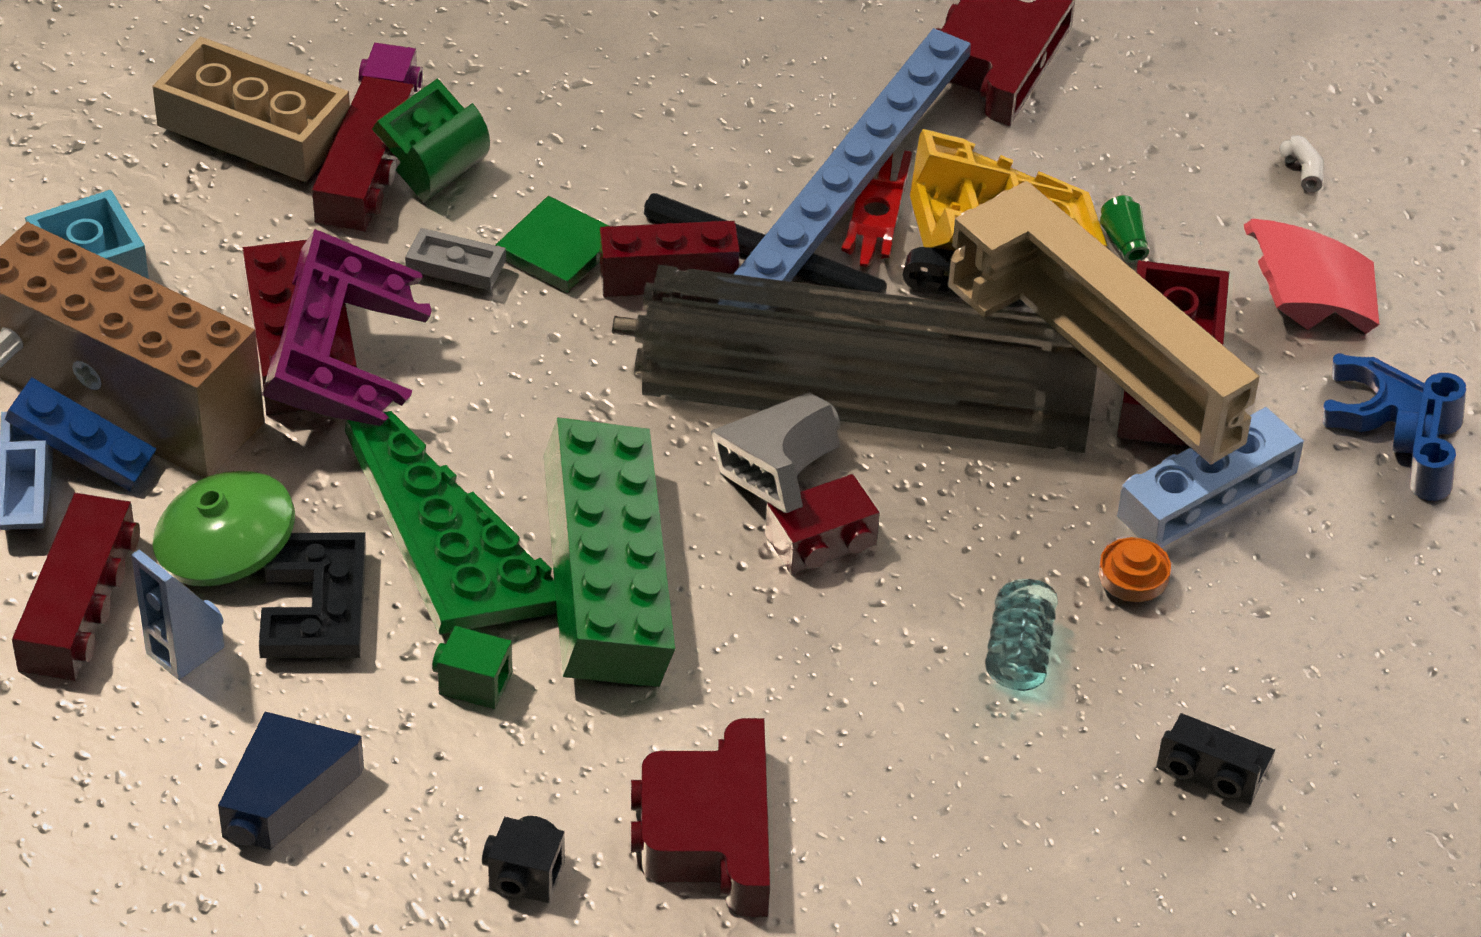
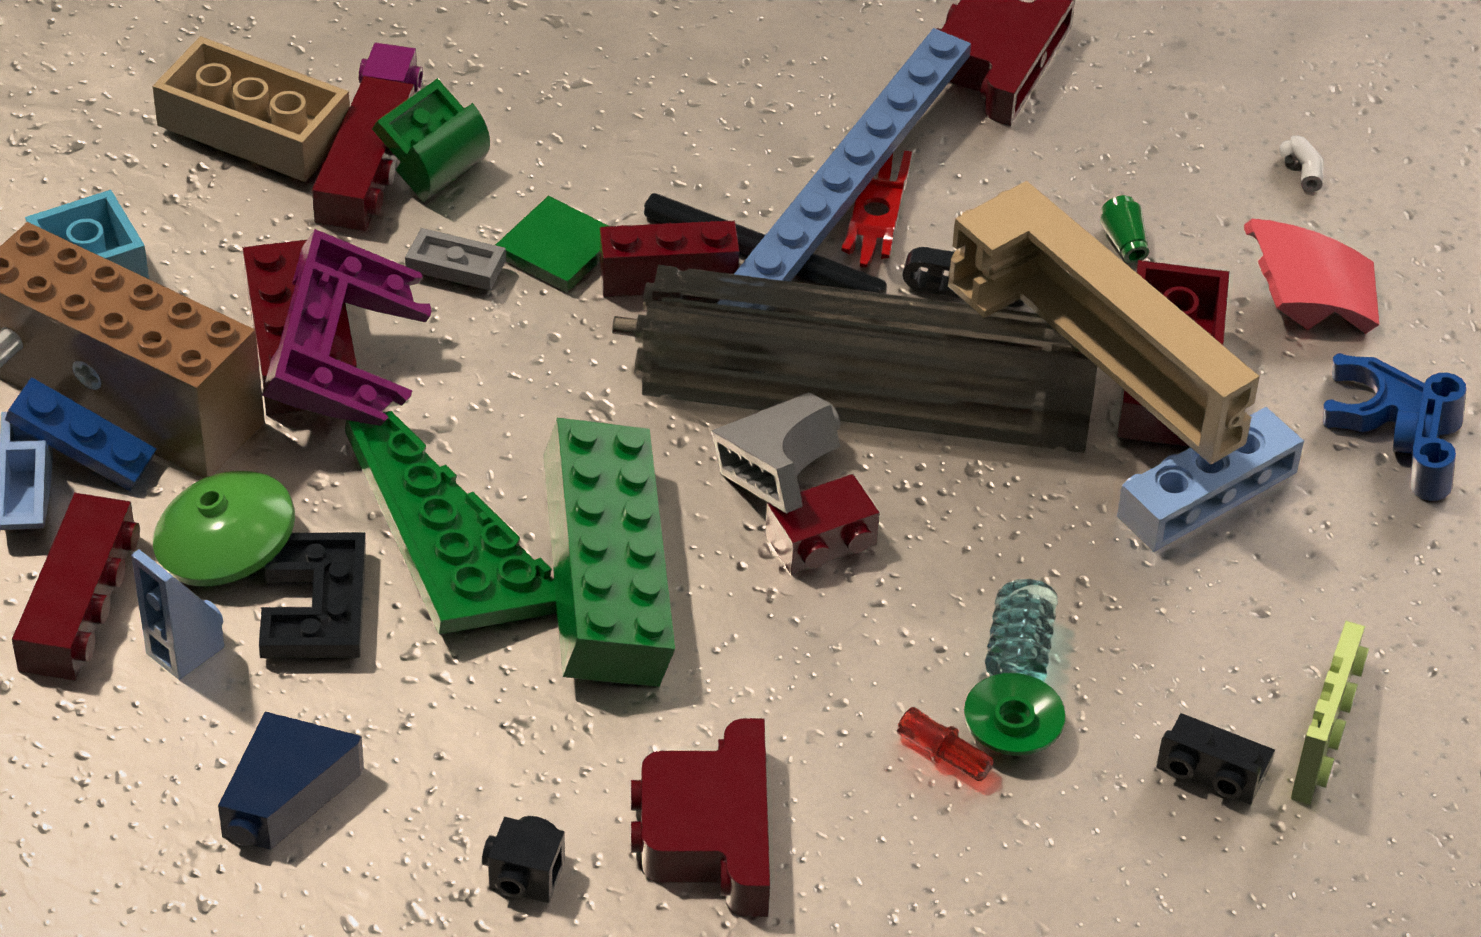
(473, 667): green brick -> none
(944, 744): none -> clear red axle
(955, 179): yellow wedge -> none
(1018, 700): none -> green dish
(1134, 569): orange plate -> none
(1326, 728): none -> yellowish green wing

